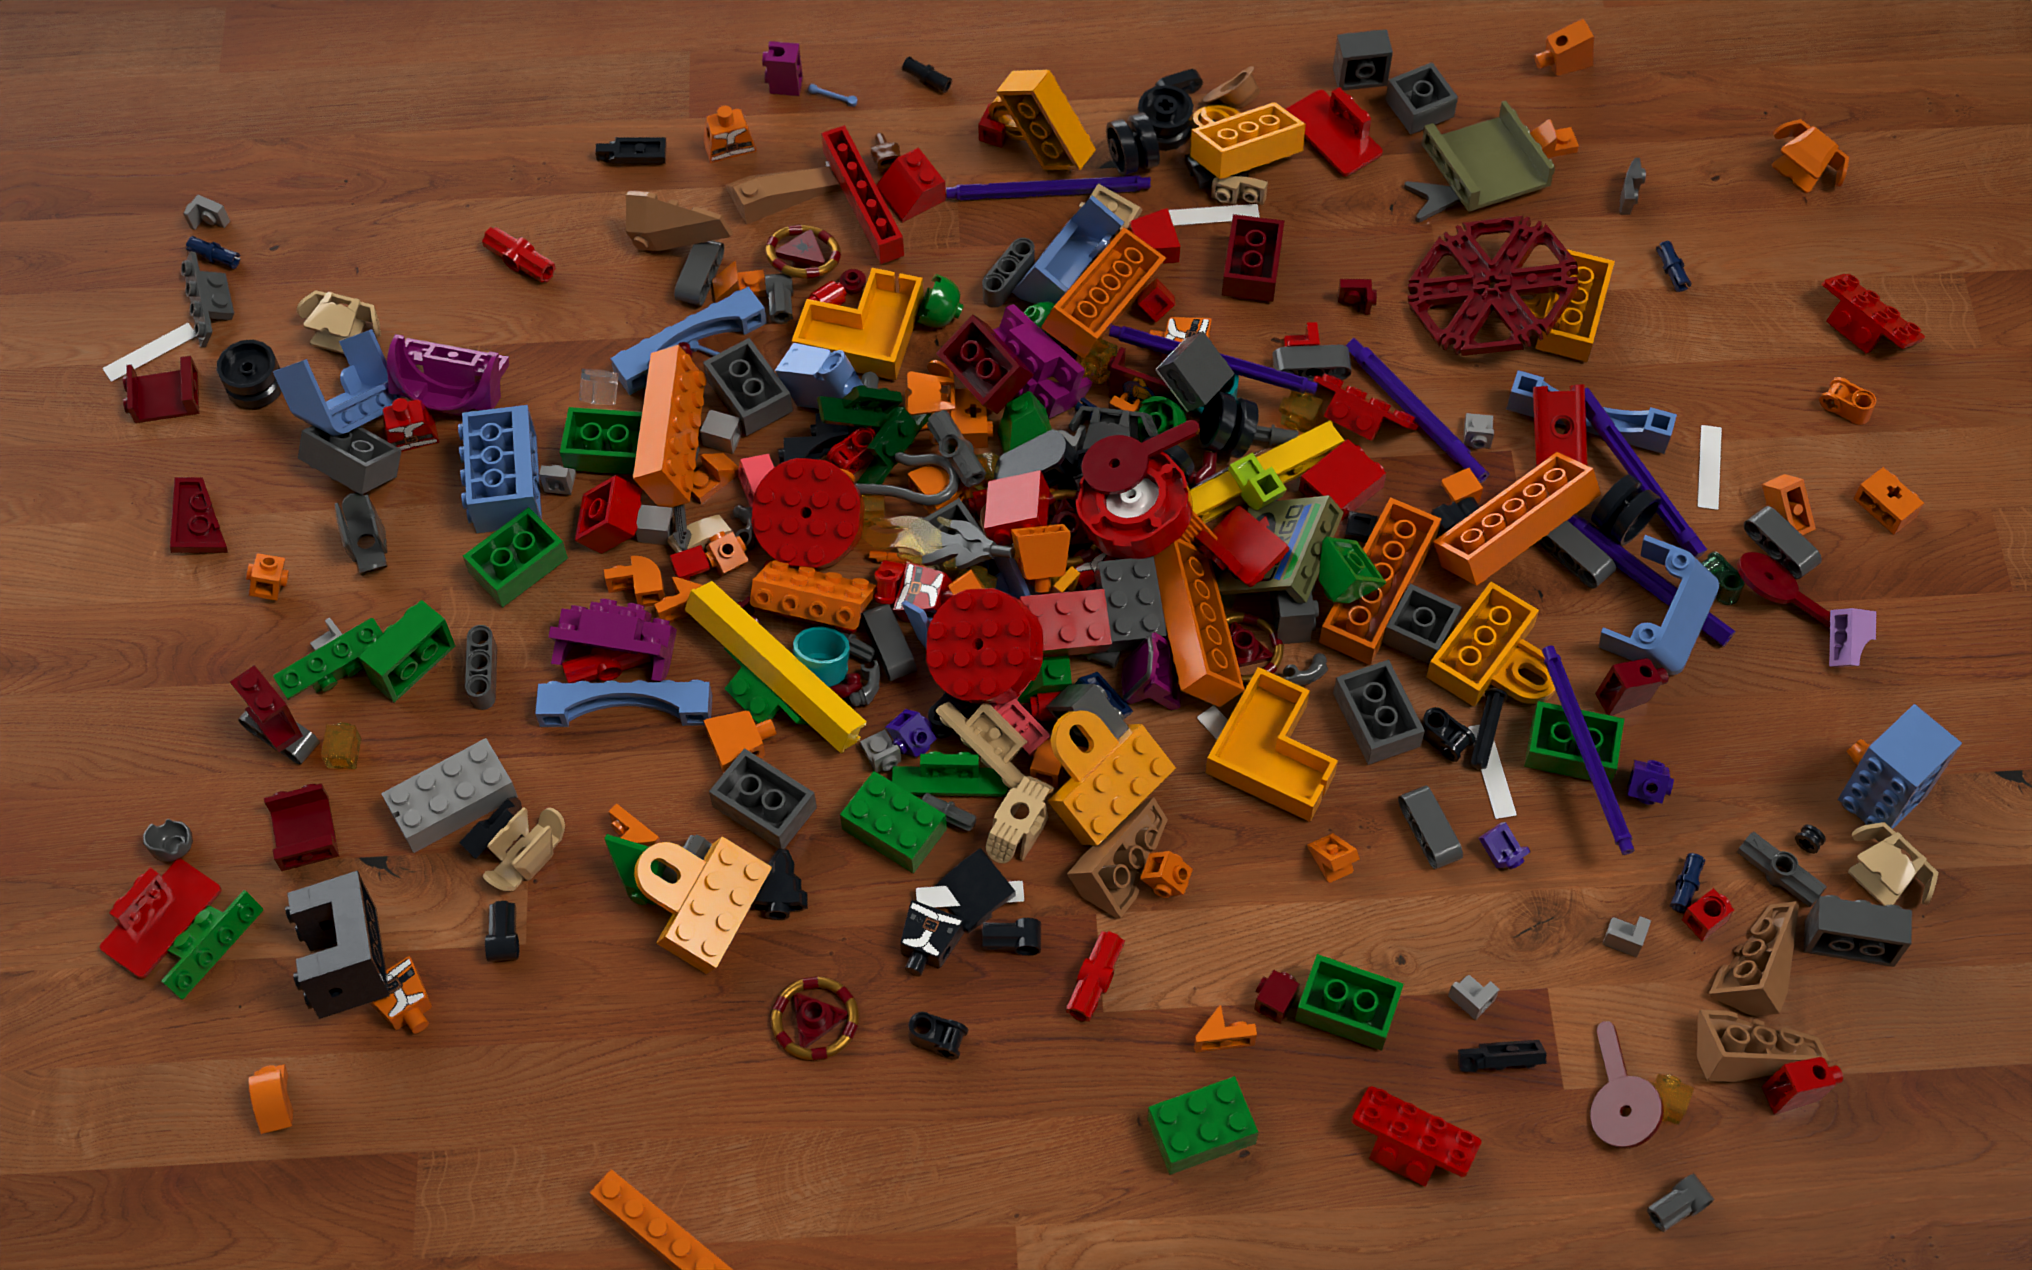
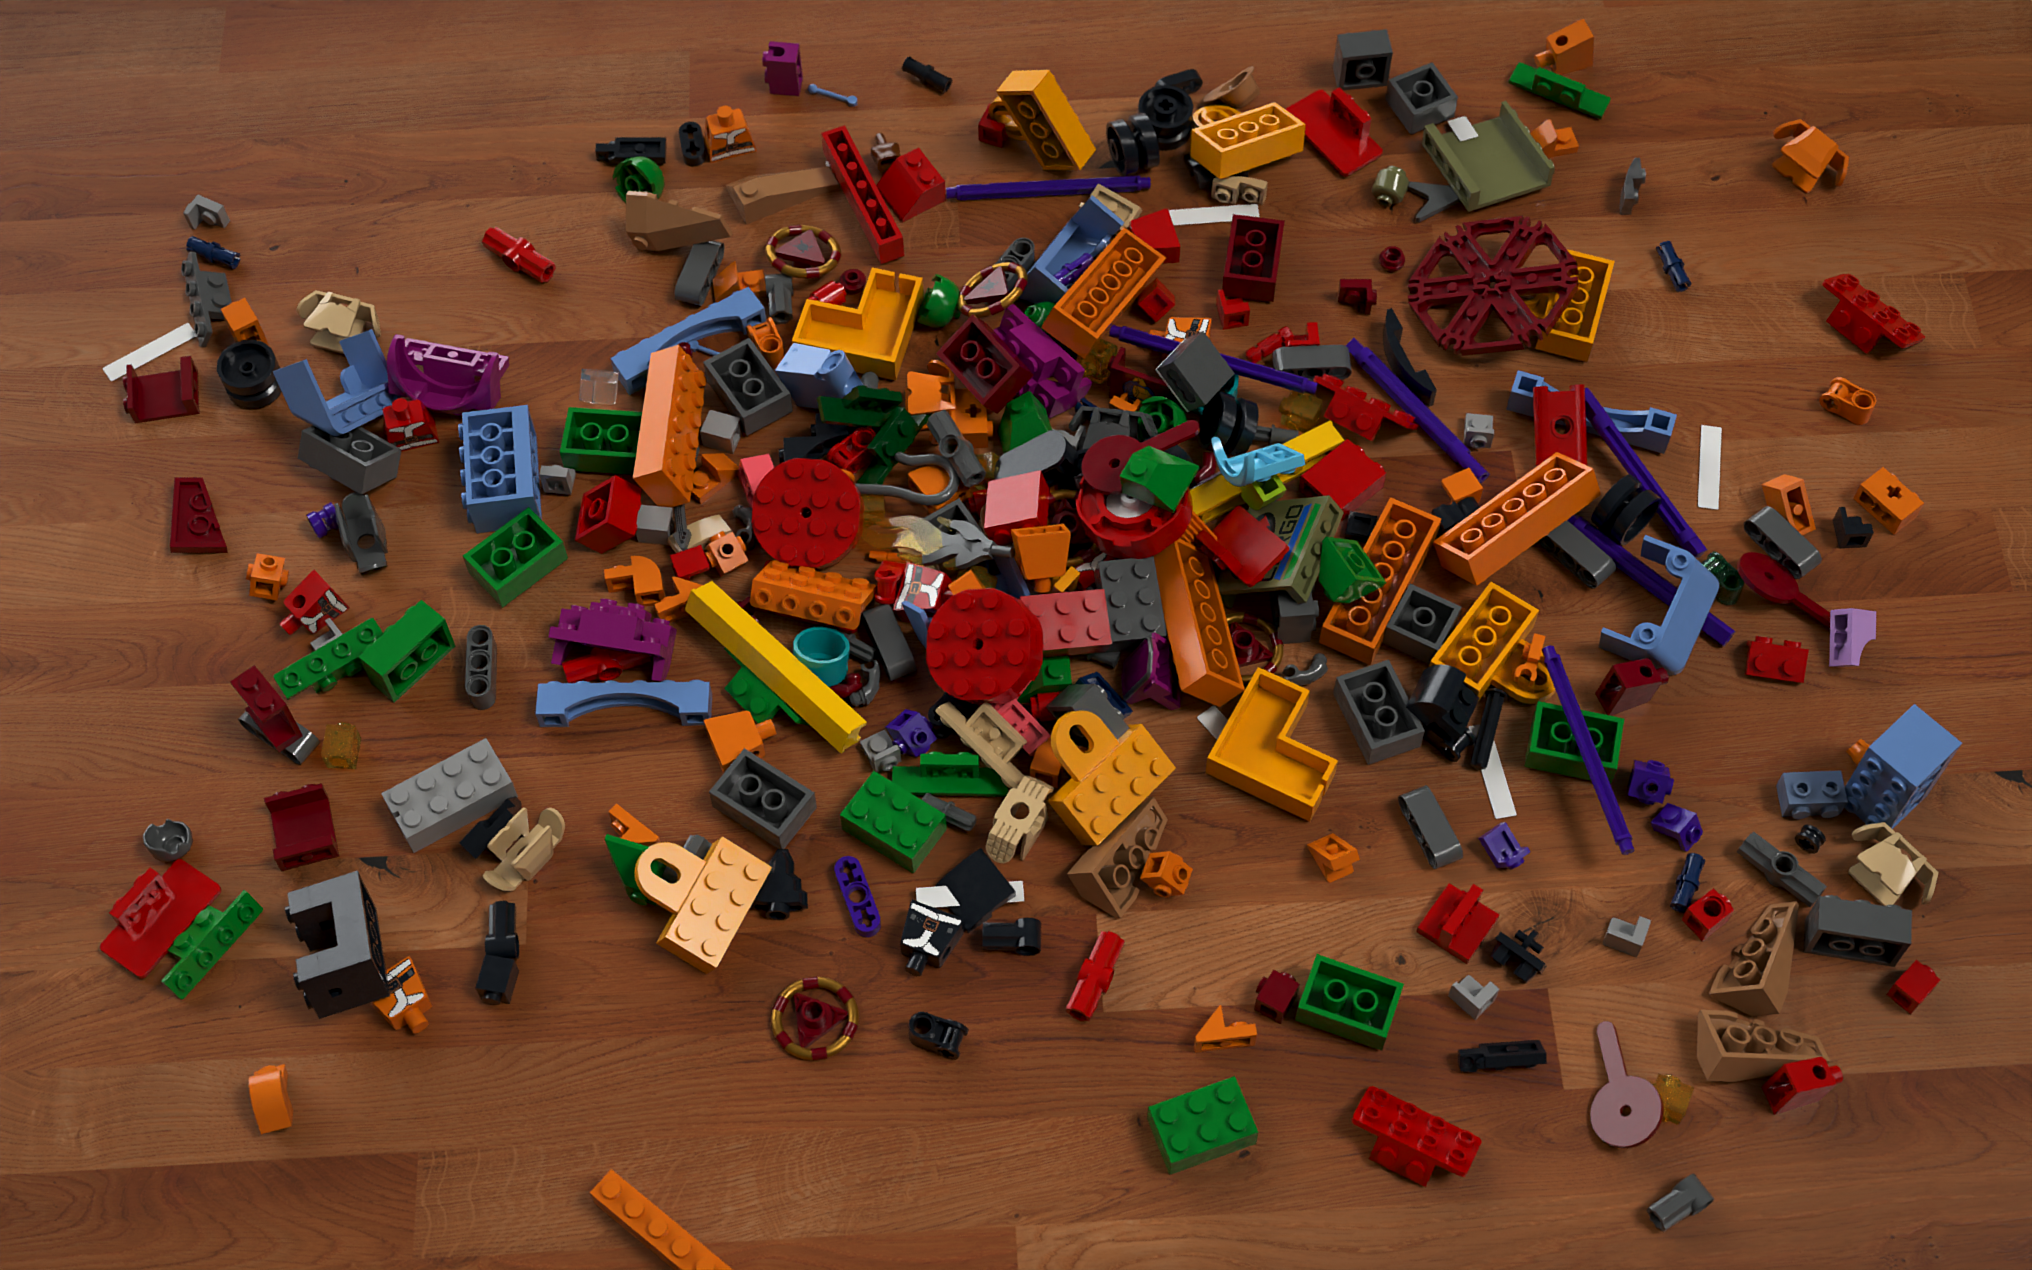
(243, 322): none -> orange brick
(311, 605): none -> red torso
(329, 516): none -> dark purple wheel
(497, 980): none -> black brick
(638, 175): none -> green cylinder
(688, 144): none -> black beam
(767, 341): none -> orange piece
(855, 908): none -> dark purple beam
(991, 289): none -> dark red piece
(1080, 264): none -> dark purple pin
(1157, 478): none -> green slope
(1232, 312): none -> red panel
(1257, 464): none -> medium azure piece
(1269, 345): none -> red axle
(1390, 185): none -> olive head
(1392, 253): none -> dark red plate
(1417, 382): none -> black slope
(1443, 699): none -> black brick
(1458, 922): none -> red bracket
(1462, 128): none -> white sticker
(1507, 947): none -> black hips
(1531, 654): none -> orange plate
(1560, 89): none -> green bracket
(1678, 824): none -> dark purple bracket
(1776, 661): none -> red bracket
(1811, 794): none -> sand blue brick
(1851, 530): none -> black panel
(1913, 986): none -> red brick

